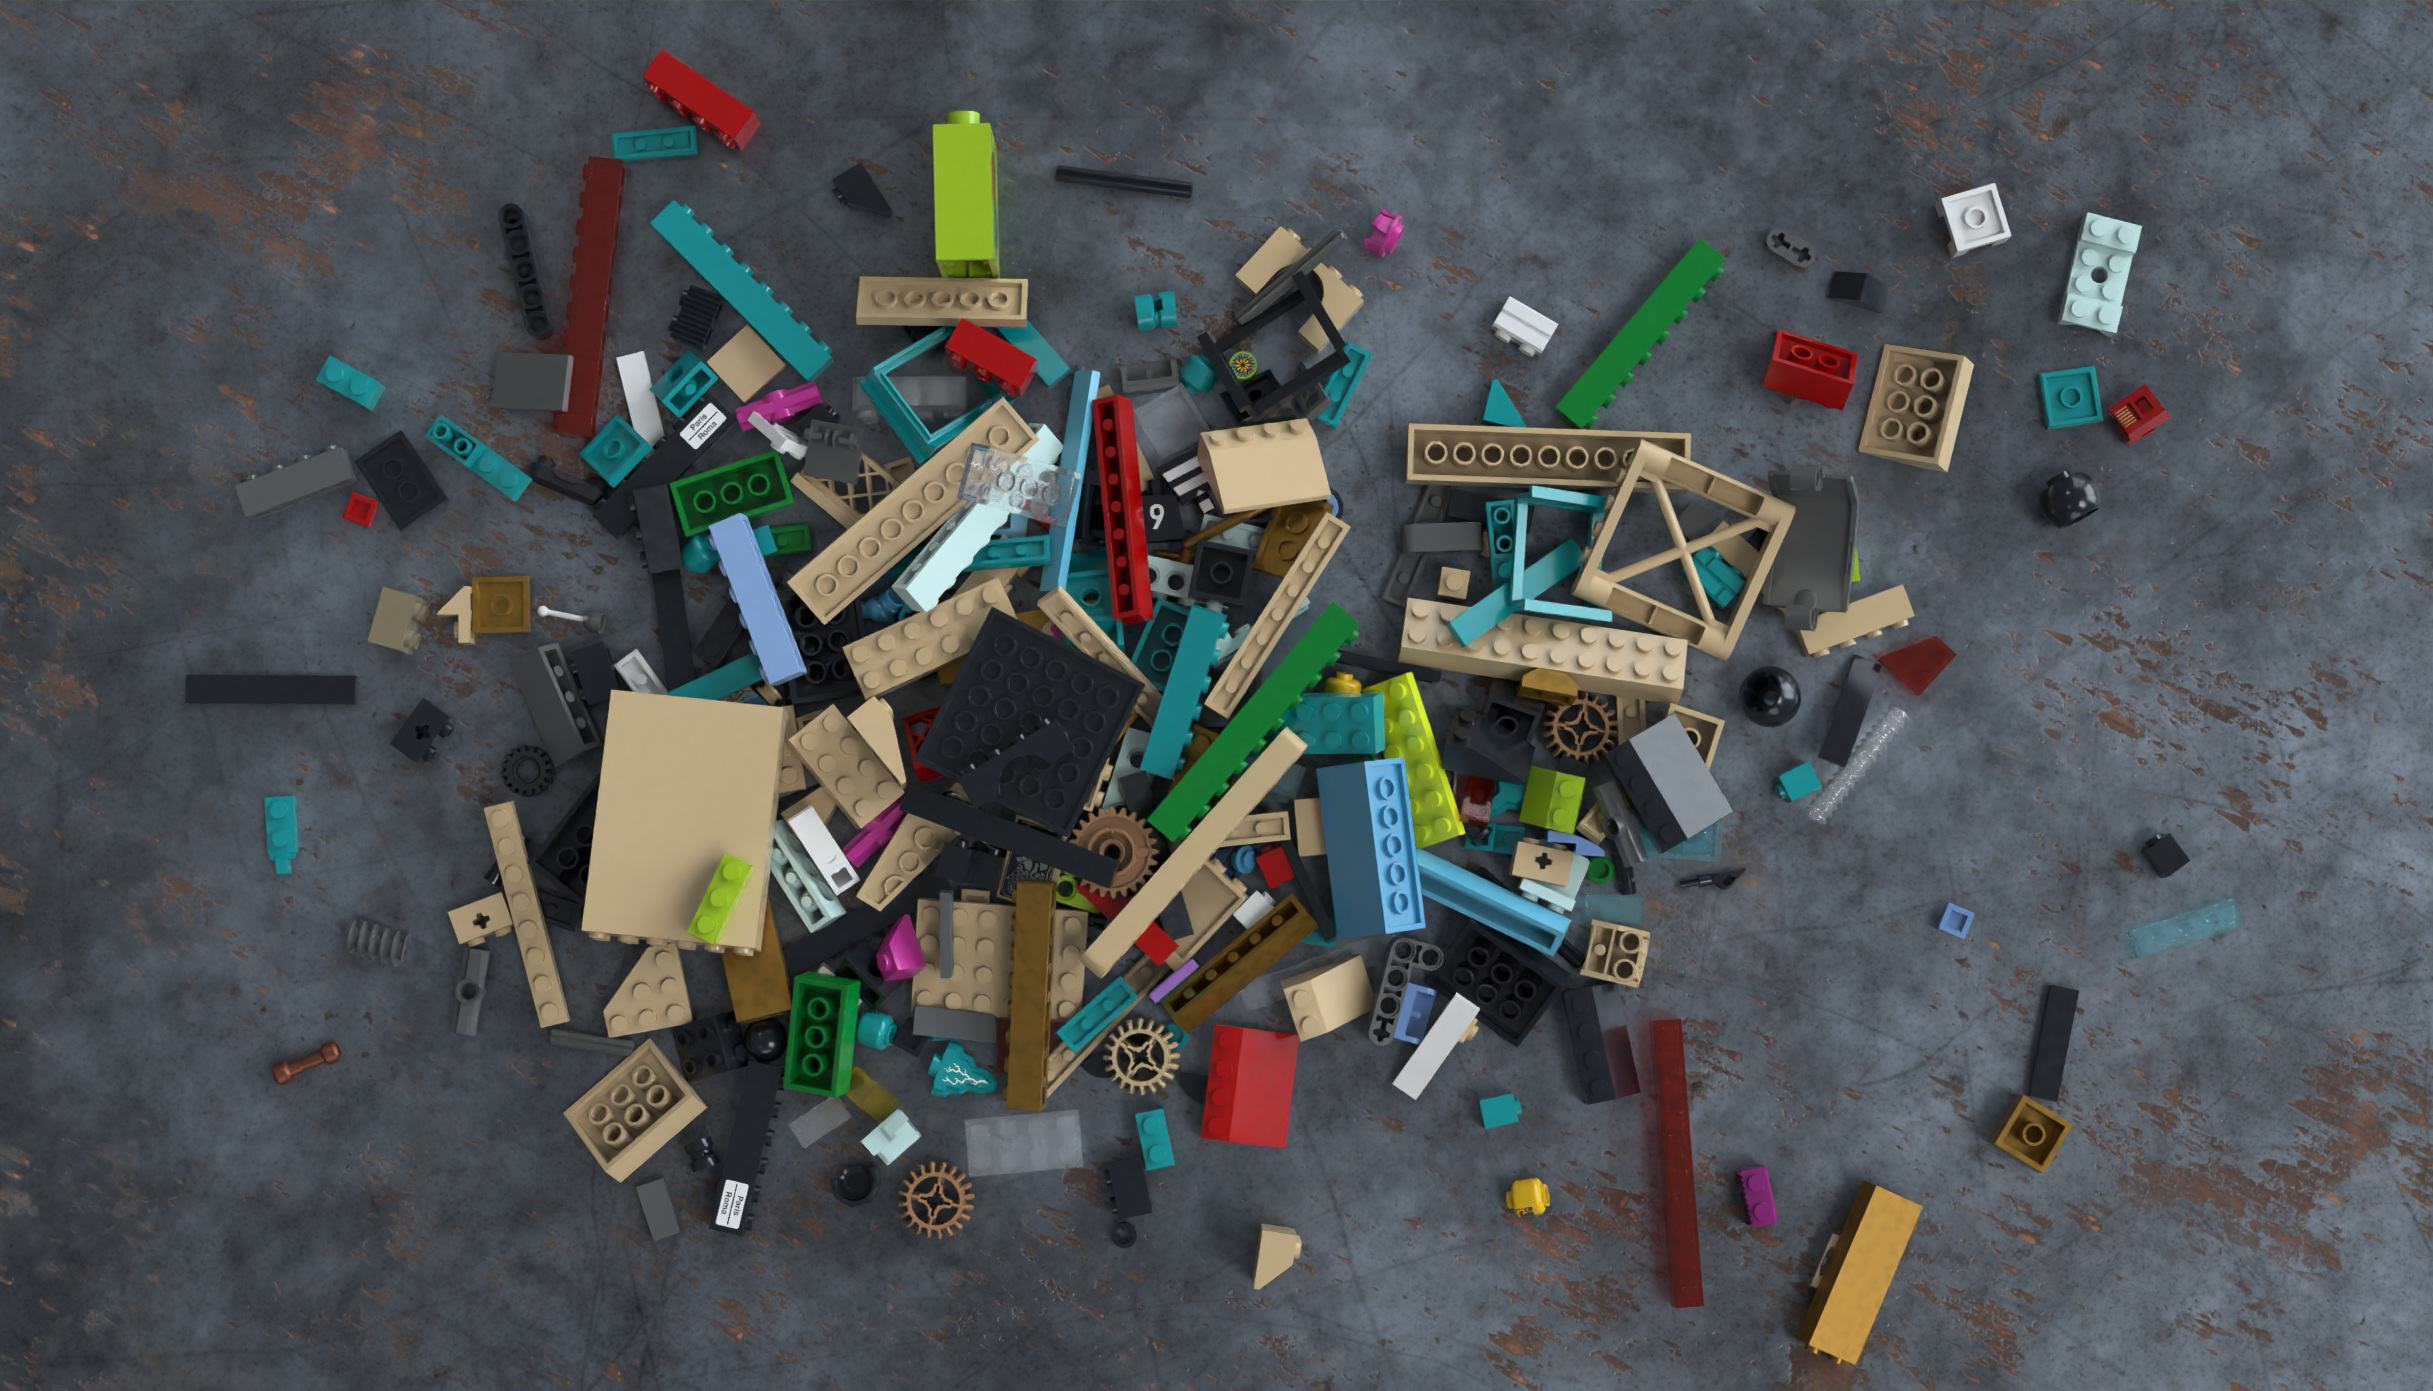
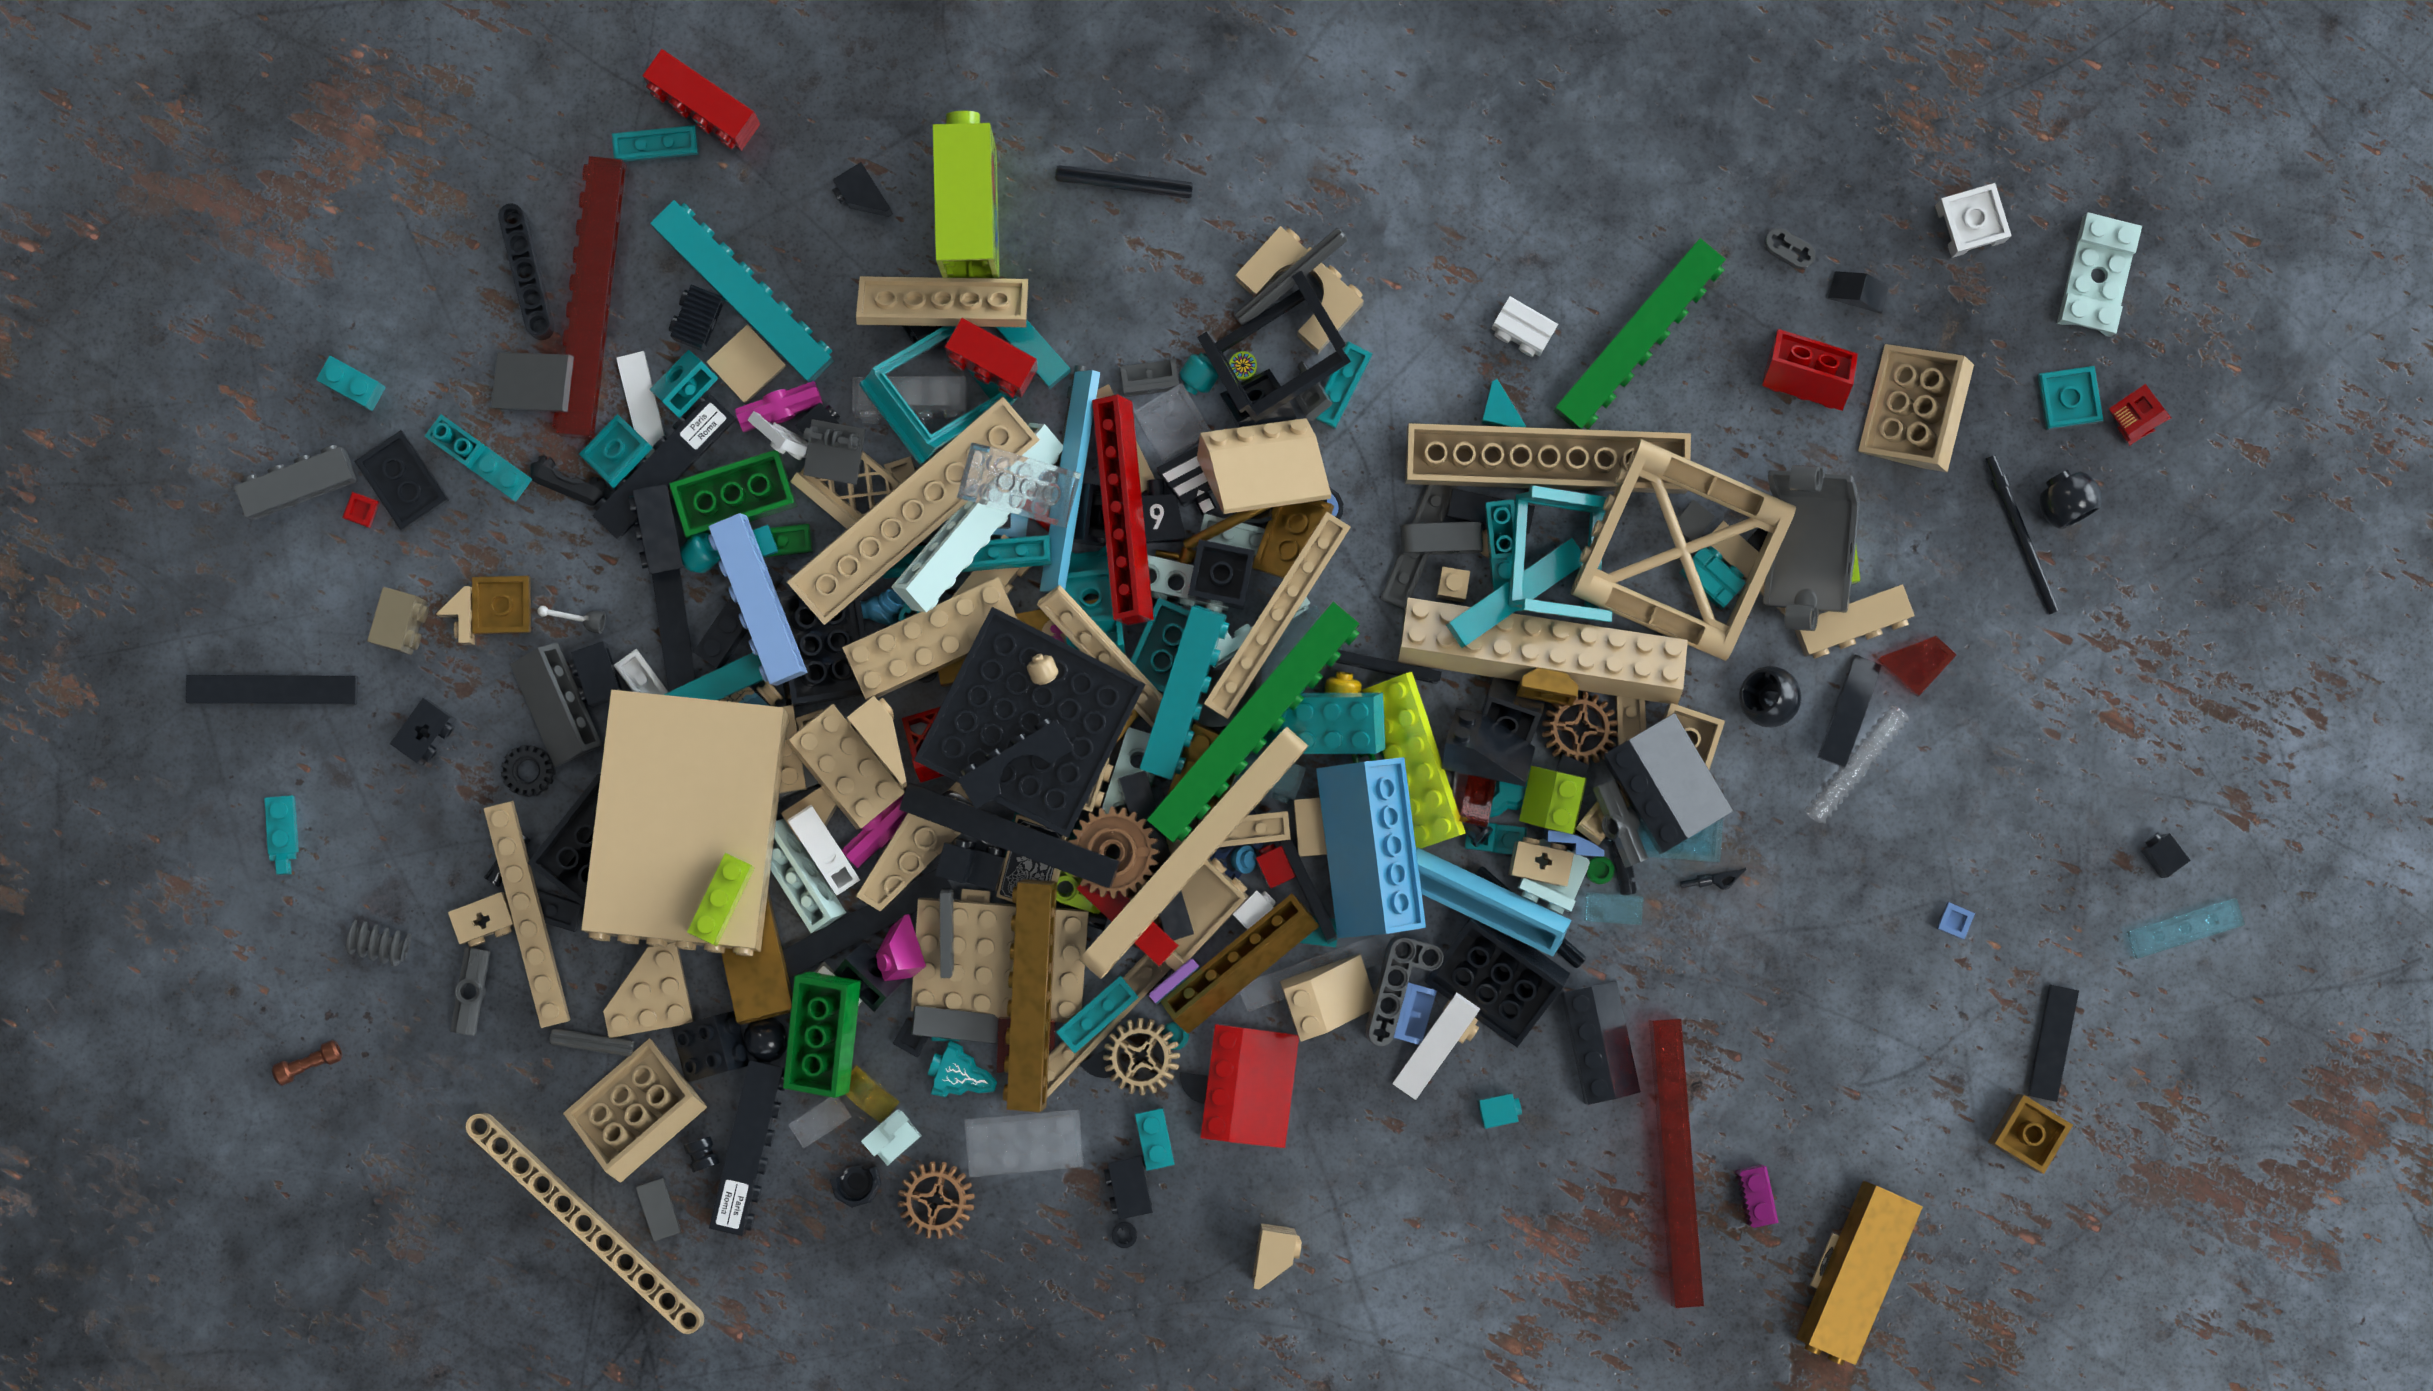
(571, 1218): none -> tan beam
(875, 1030): teal head -> none
(1042, 669): none -> tan piece
(1146, 314): teal wheel -> none
(1388, 233): dark pink piece -> none
(1528, 1197): yellow head -> none
(1616, 953): tan slope -> none
(1797, 782): teal brick -> none
(2001, 483): none -> black bar

